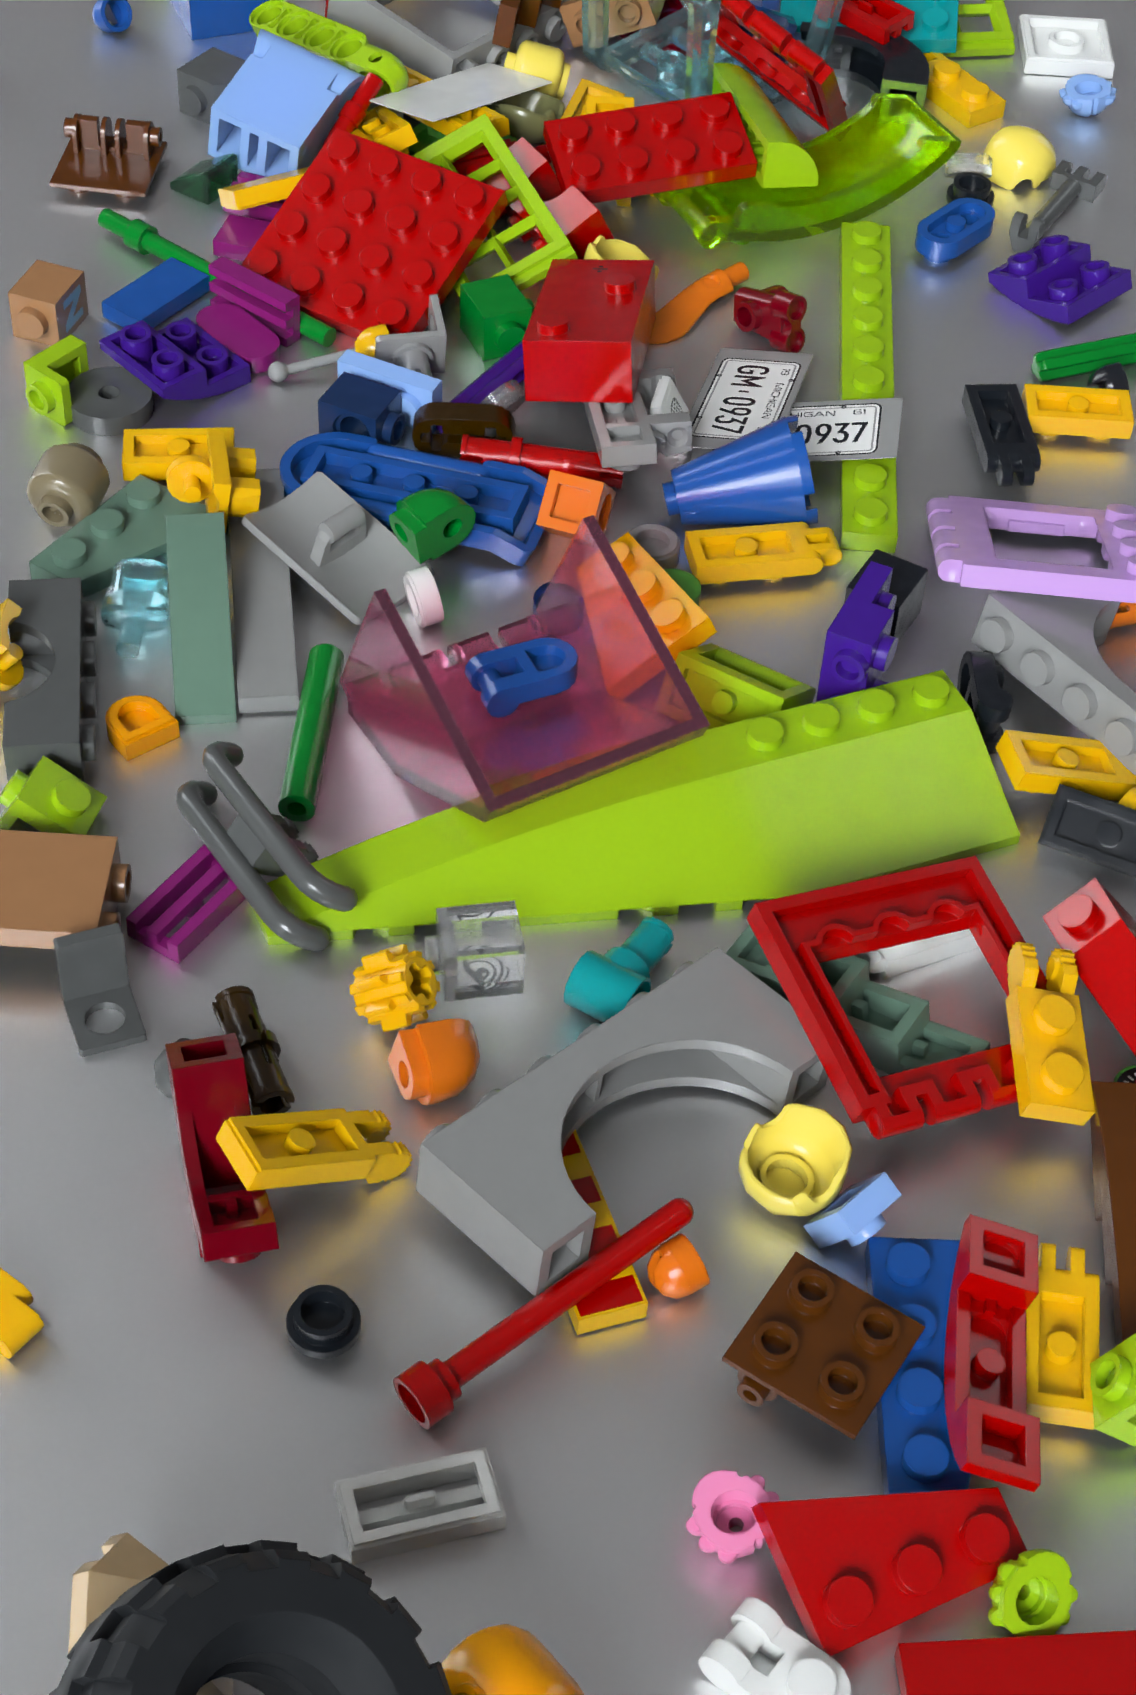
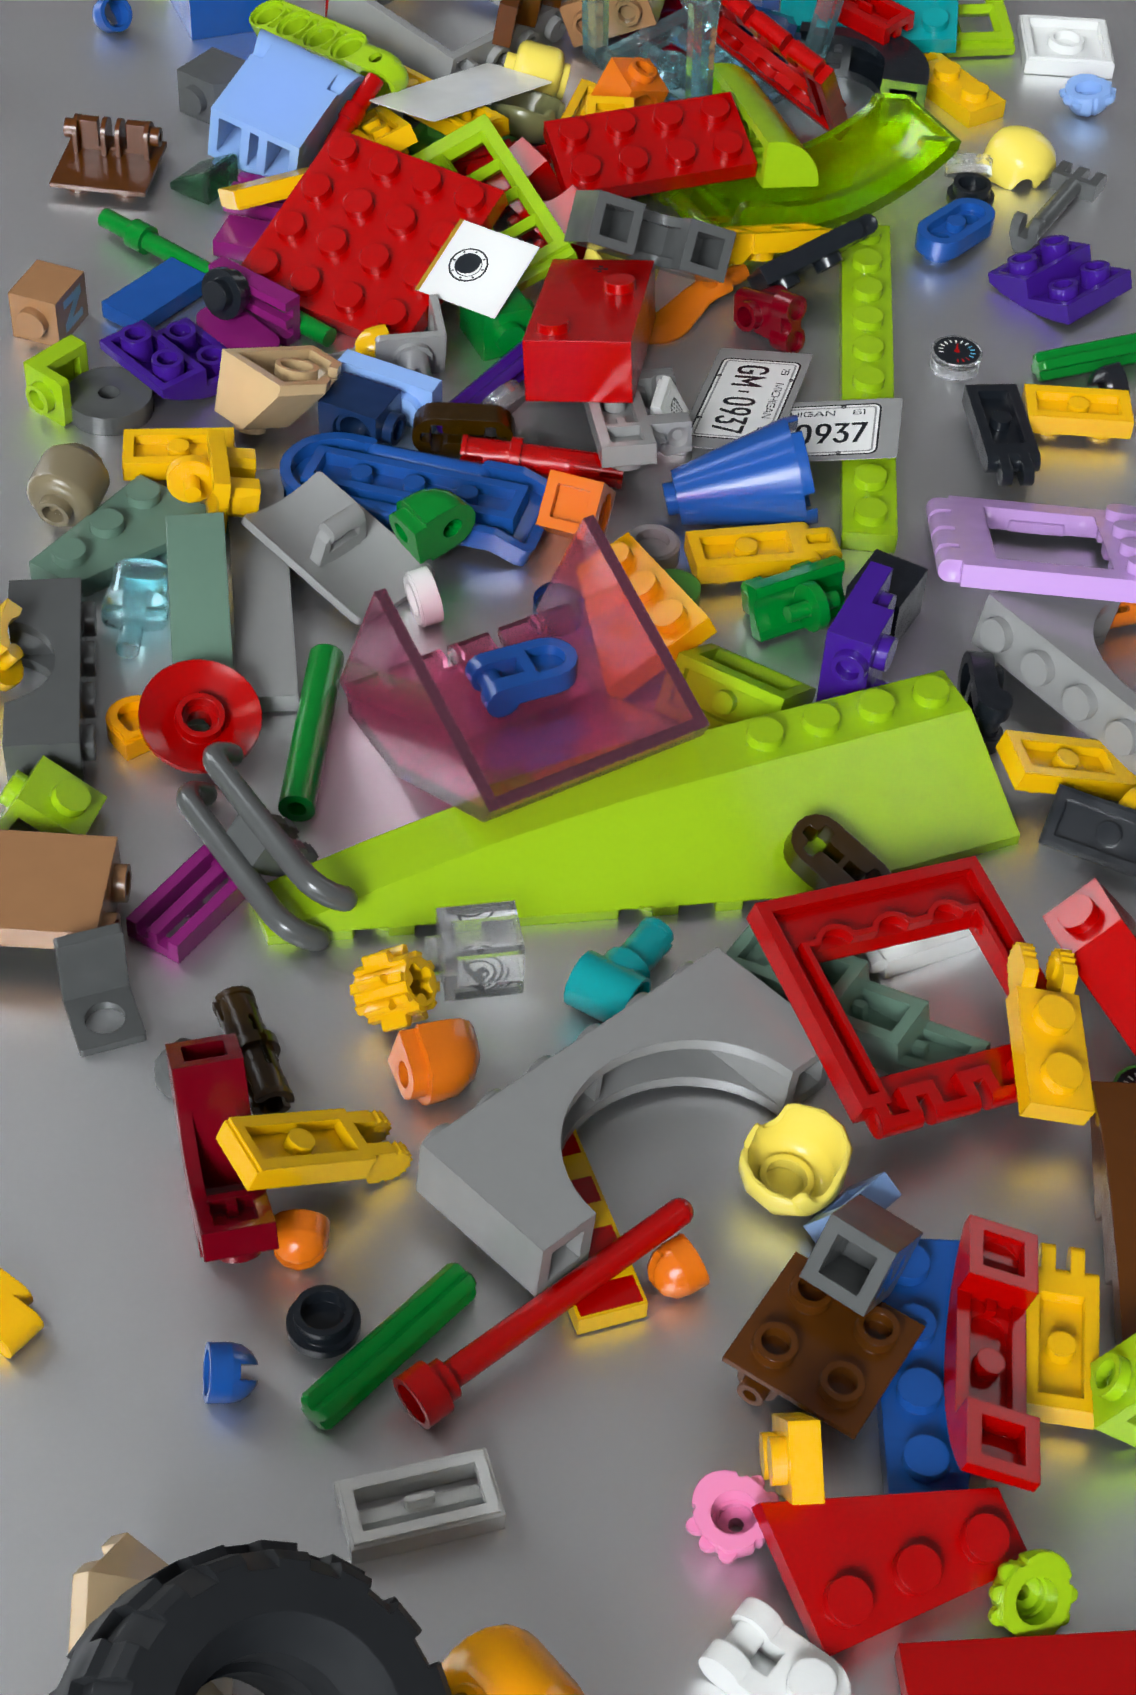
(201, 692): none -> red dish
(223, 1373): none -> blue hinge
(225, 292): none -> black plate
(272, 385): none -> tan slope
(301, 1238): none -> orange hinge
(388, 1346): none -> green axle
(477, 268): none -> white sticker
(632, 78): none -> orange brick
(635, 233): none -> dark grey arch
(763, 240): none -> yellow hinge
(794, 1458): none -> yellow plate
(795, 598): none -> green hips
(819, 253): none -> black hinge
(840, 861): none -> dark brown beam
(861, 1254): none -> dark grey brick
(955, 358): none -> tile

